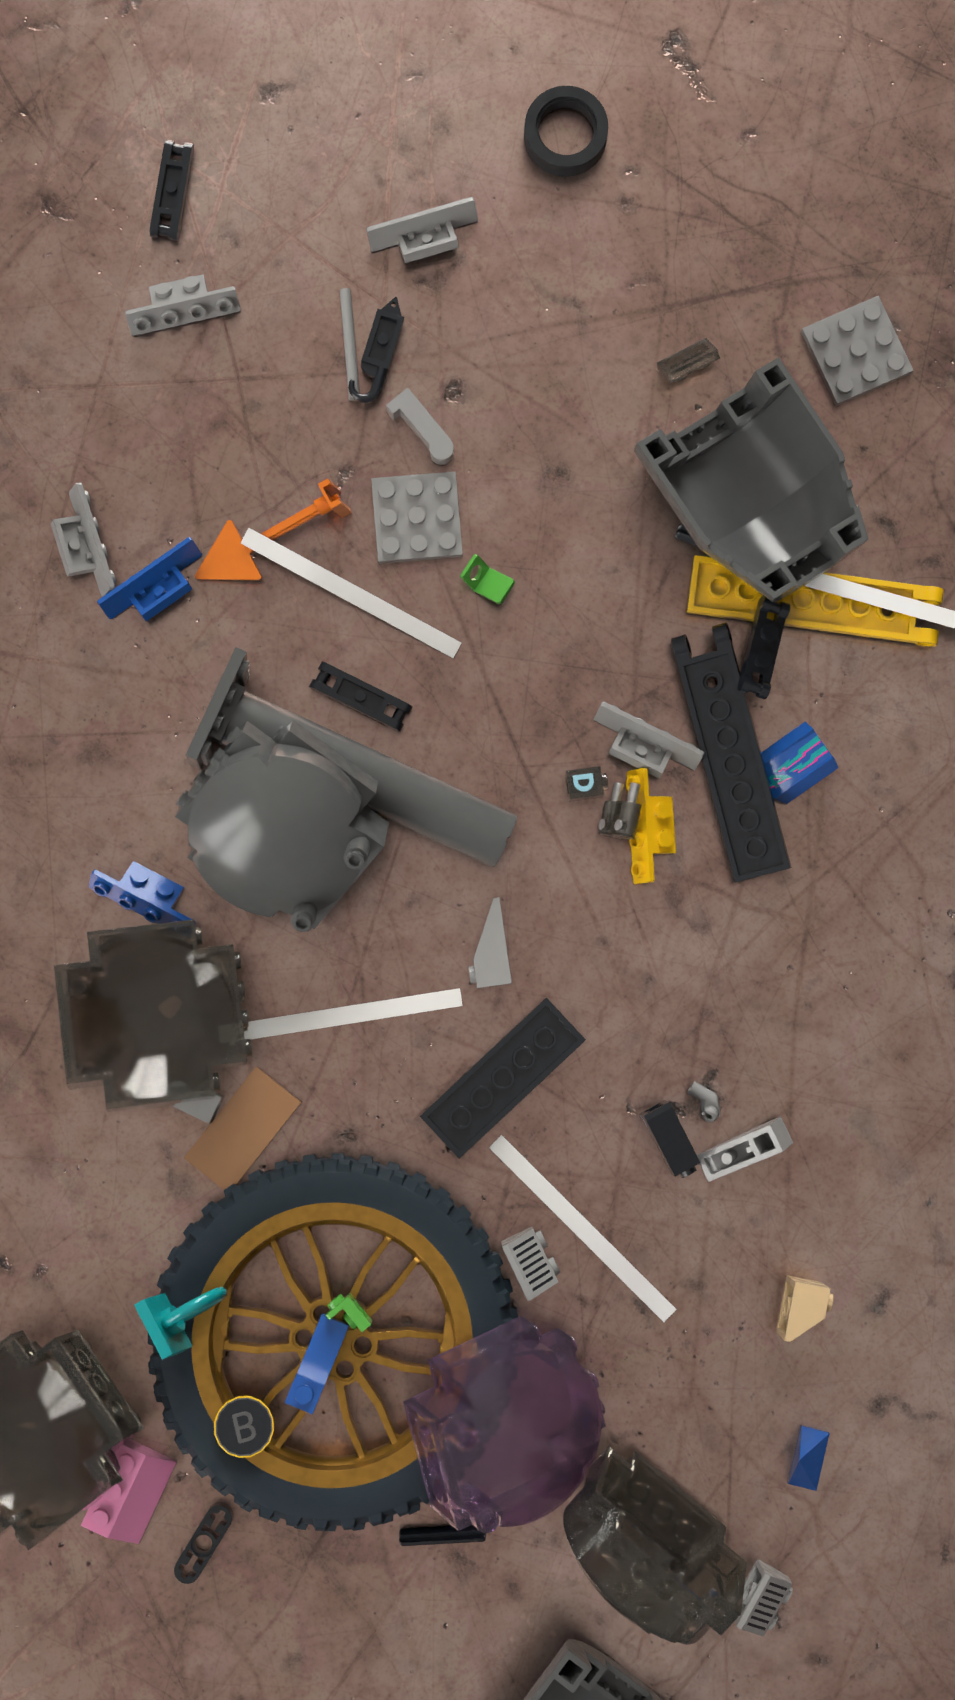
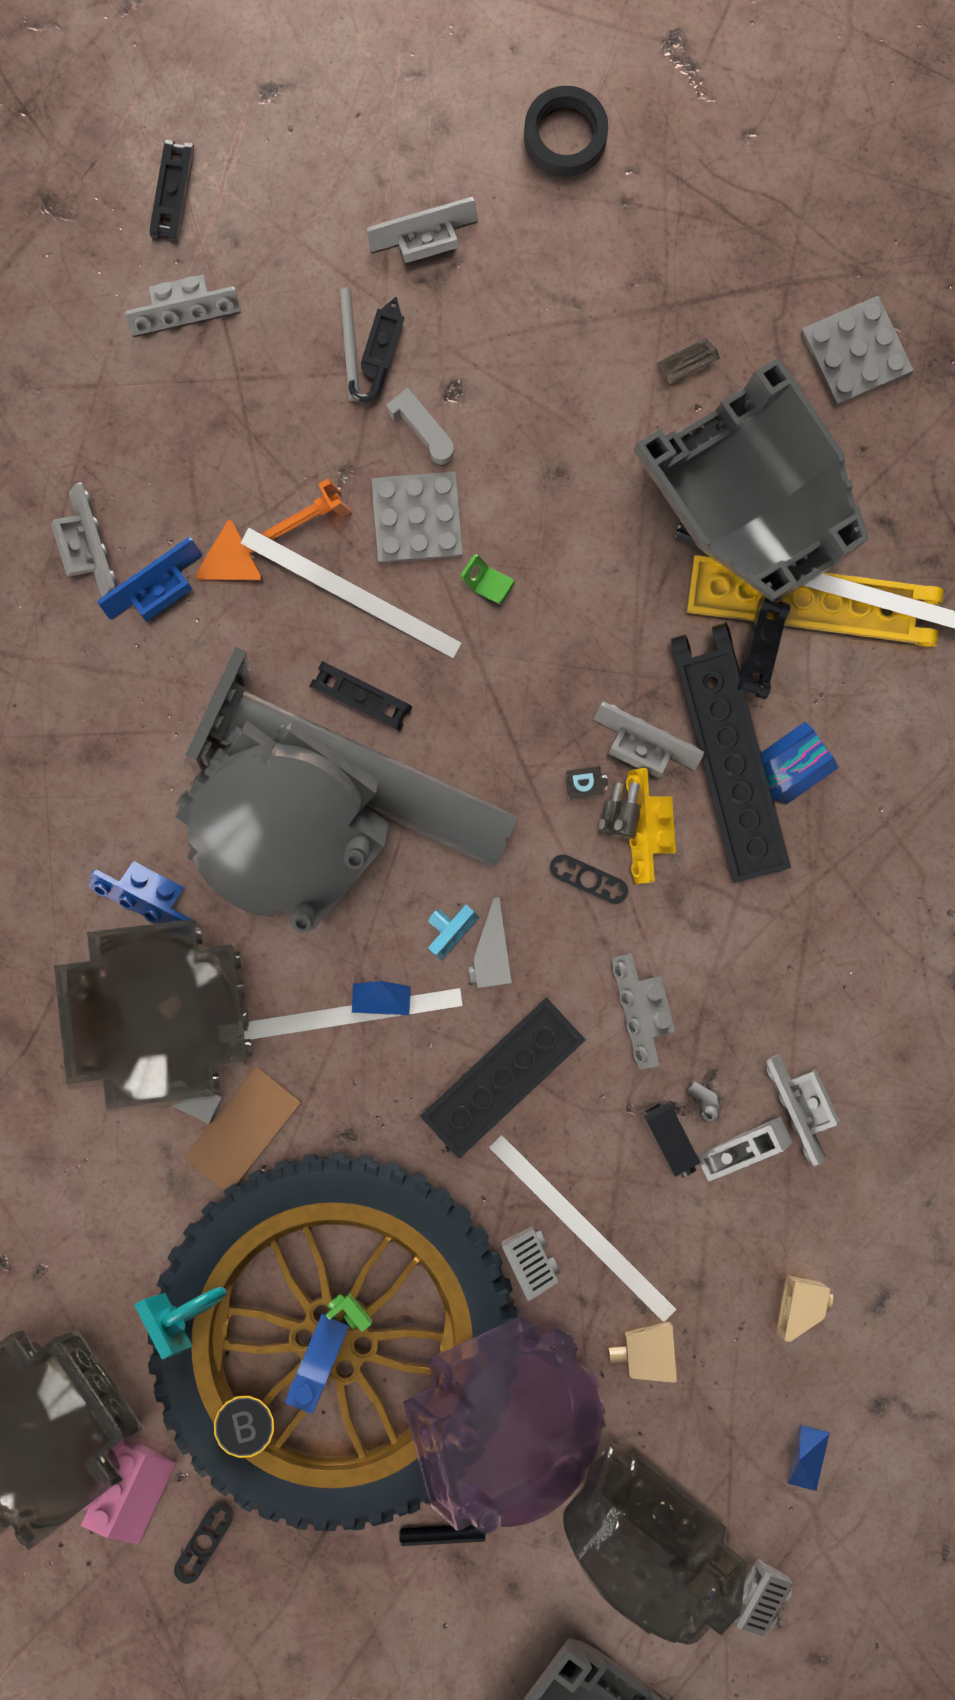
(381, 998): none -> blue slope
(450, 930): none -> medium azure tile
(605, 894): none -> black beam
(644, 1009): none -> light grey bracket
(648, 1353): none -> tan torso
(807, 1104): none -> light grey bracket

